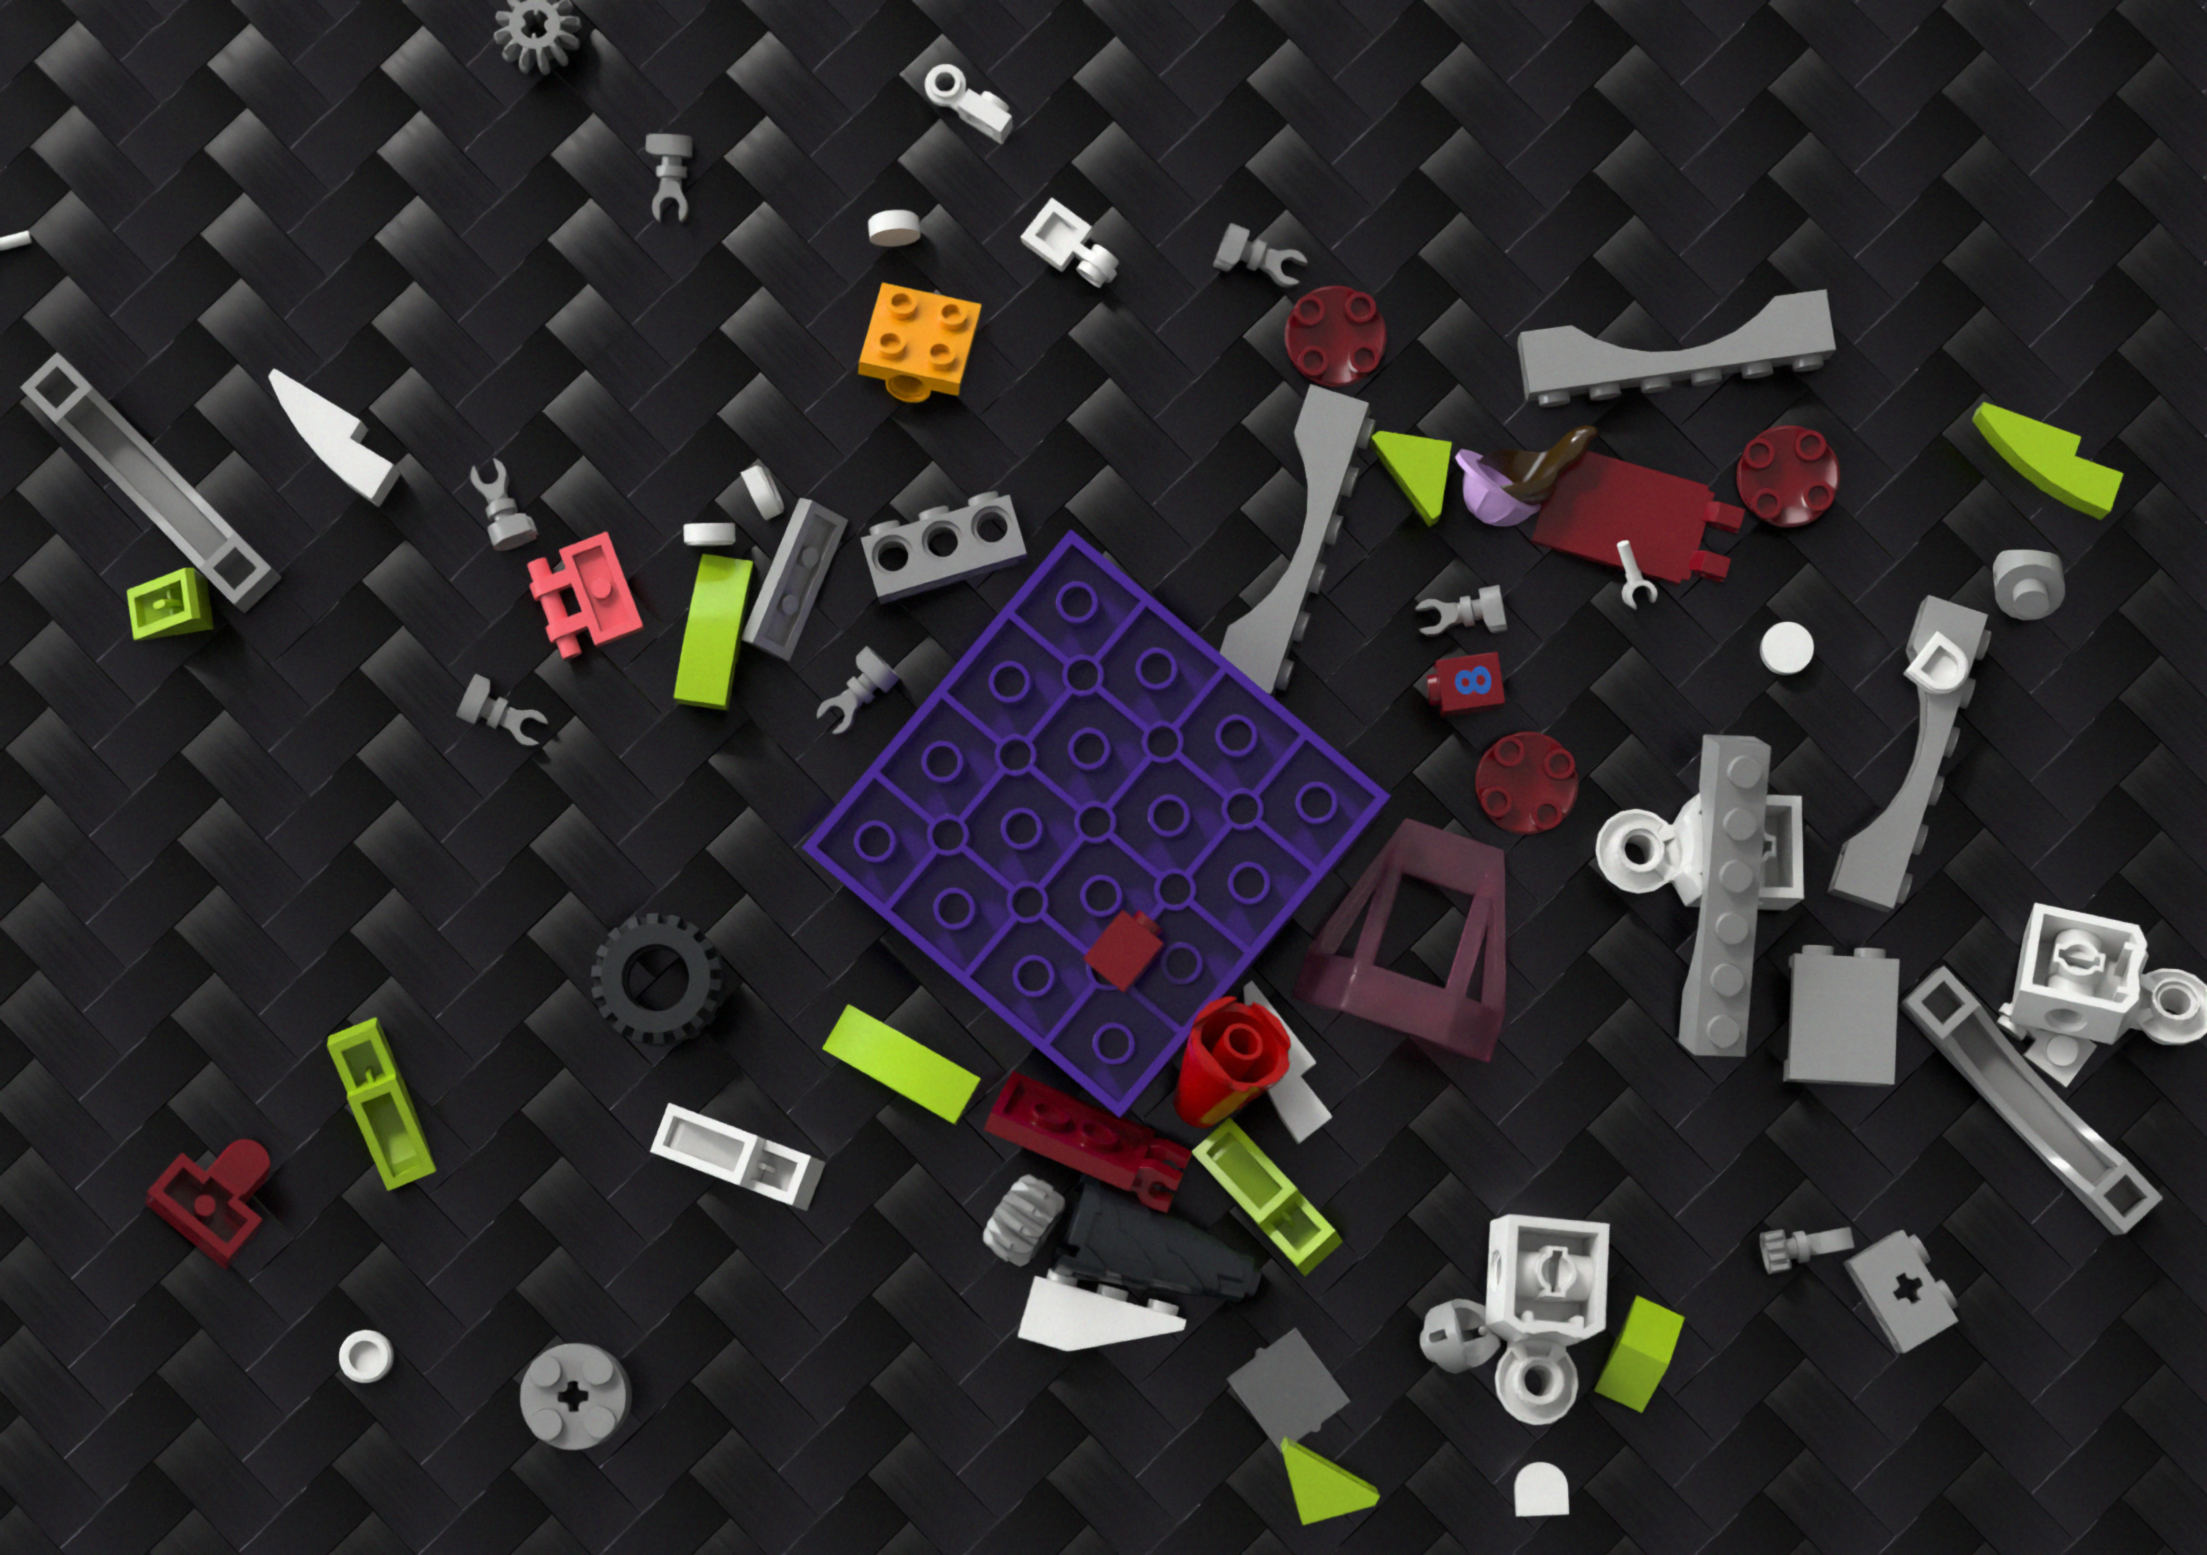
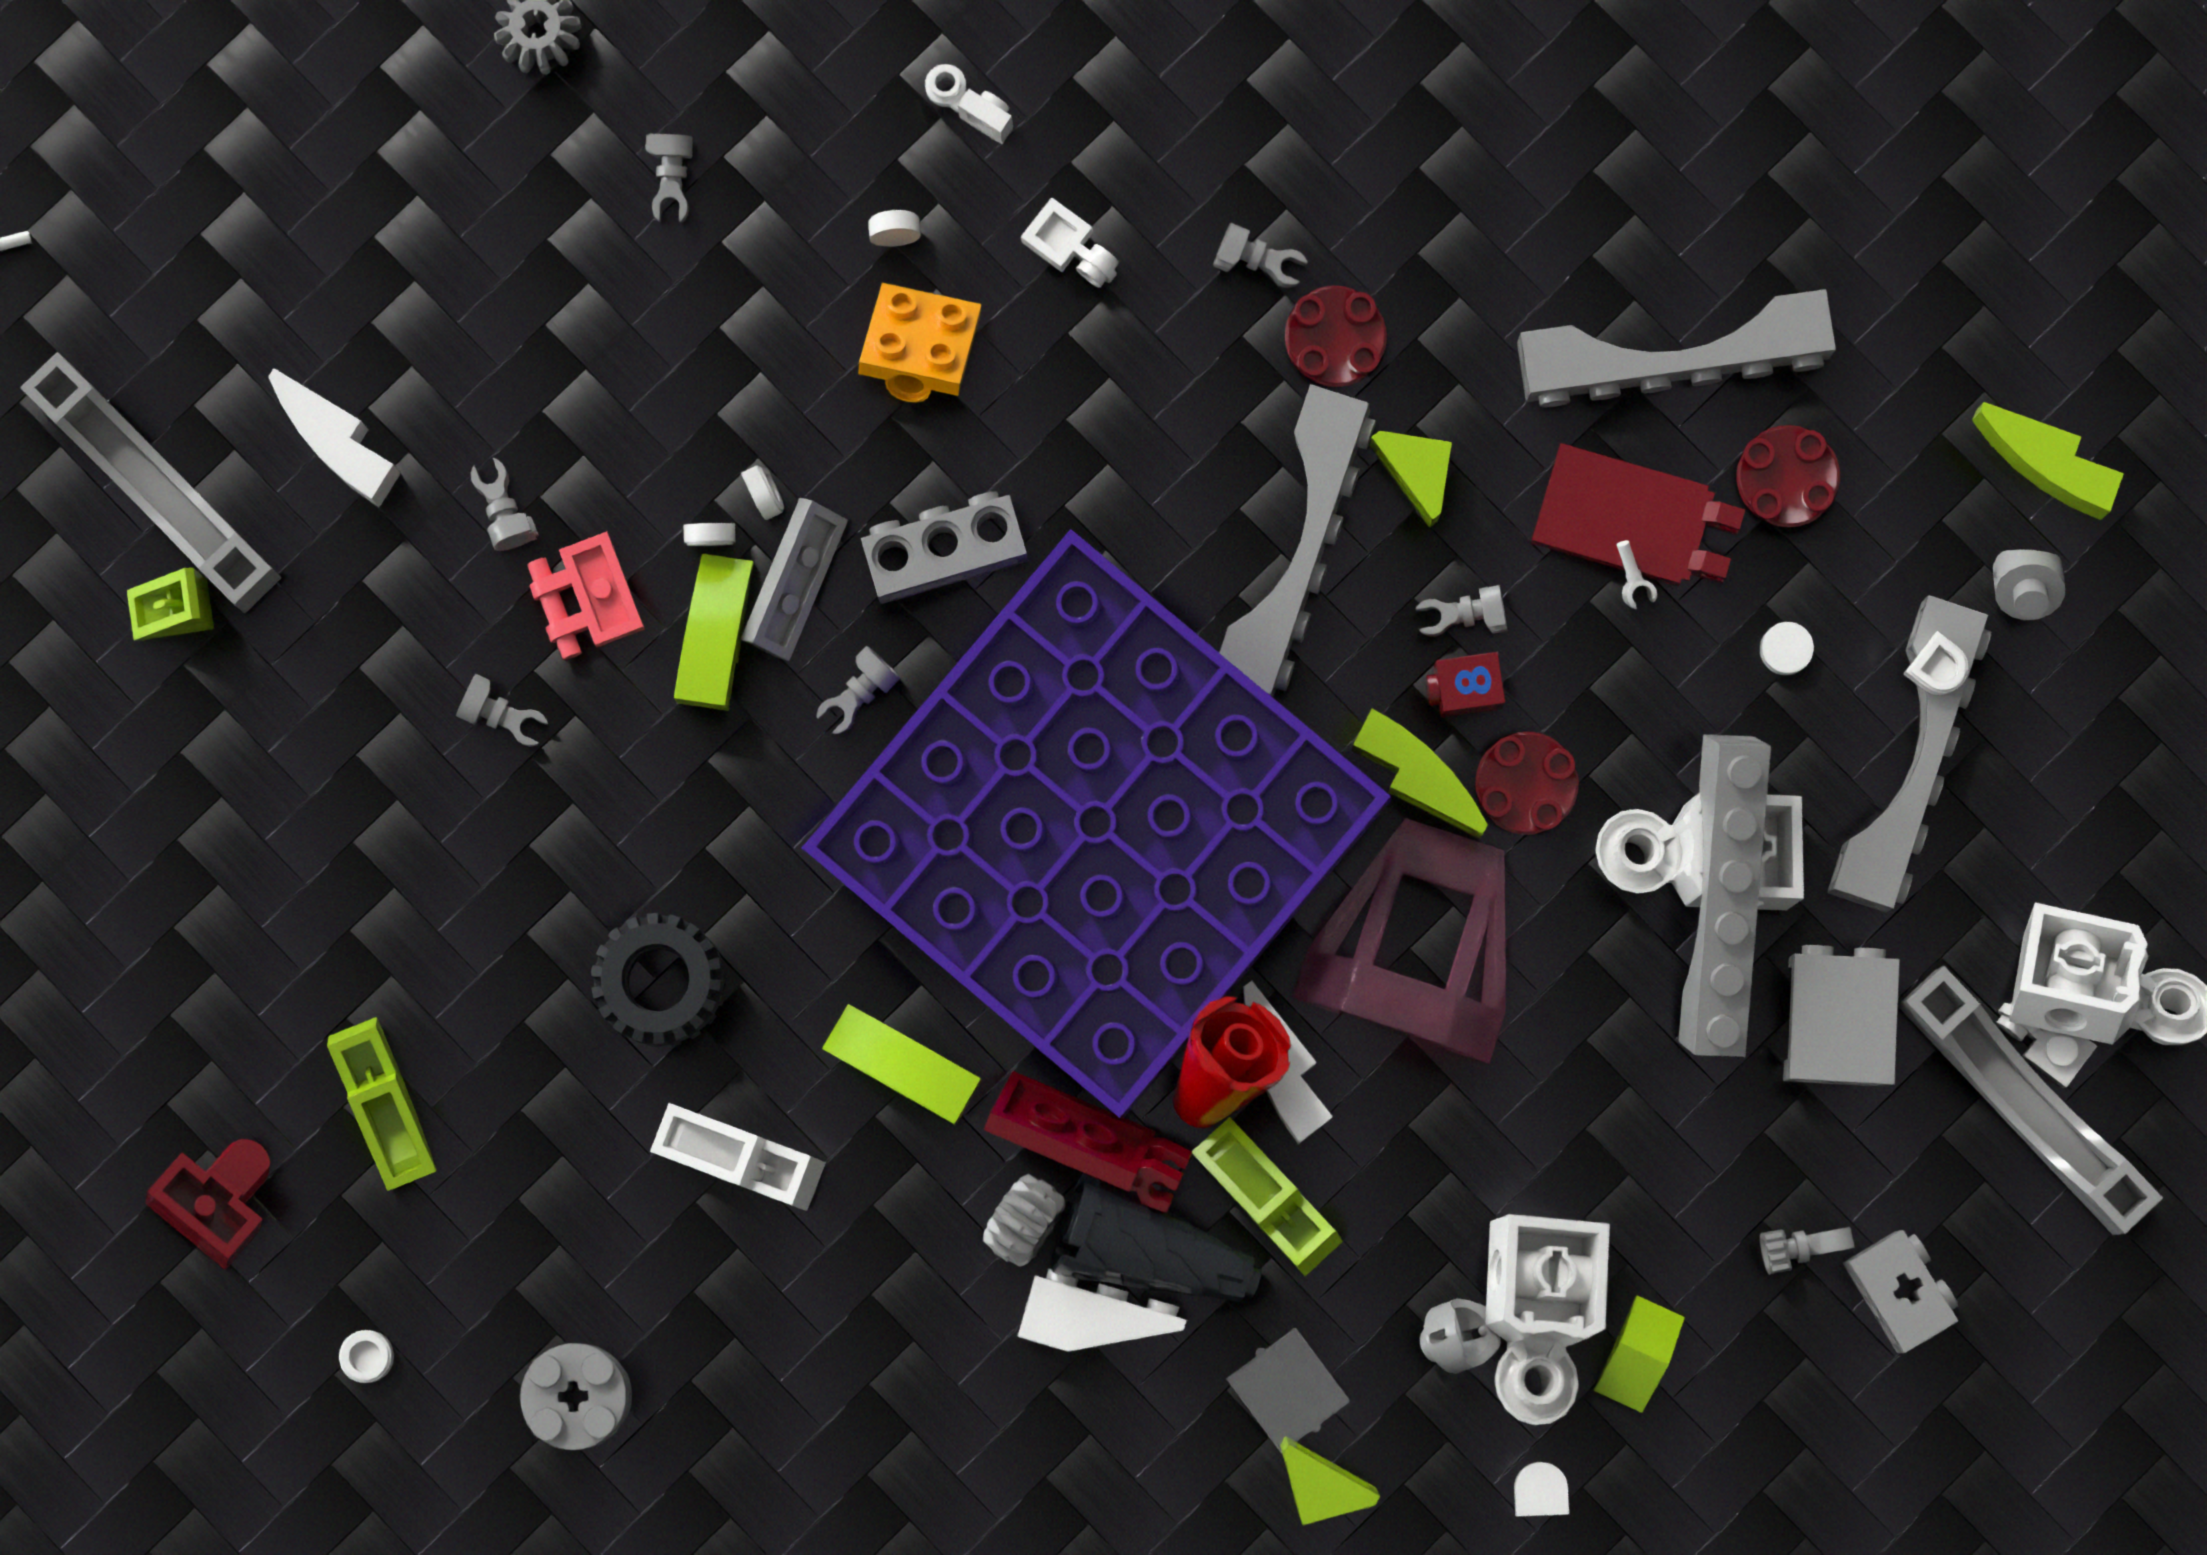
(1126, 949): dark red brick -> none
(1420, 773): none -> lime slope
(1512, 483): piece -> none

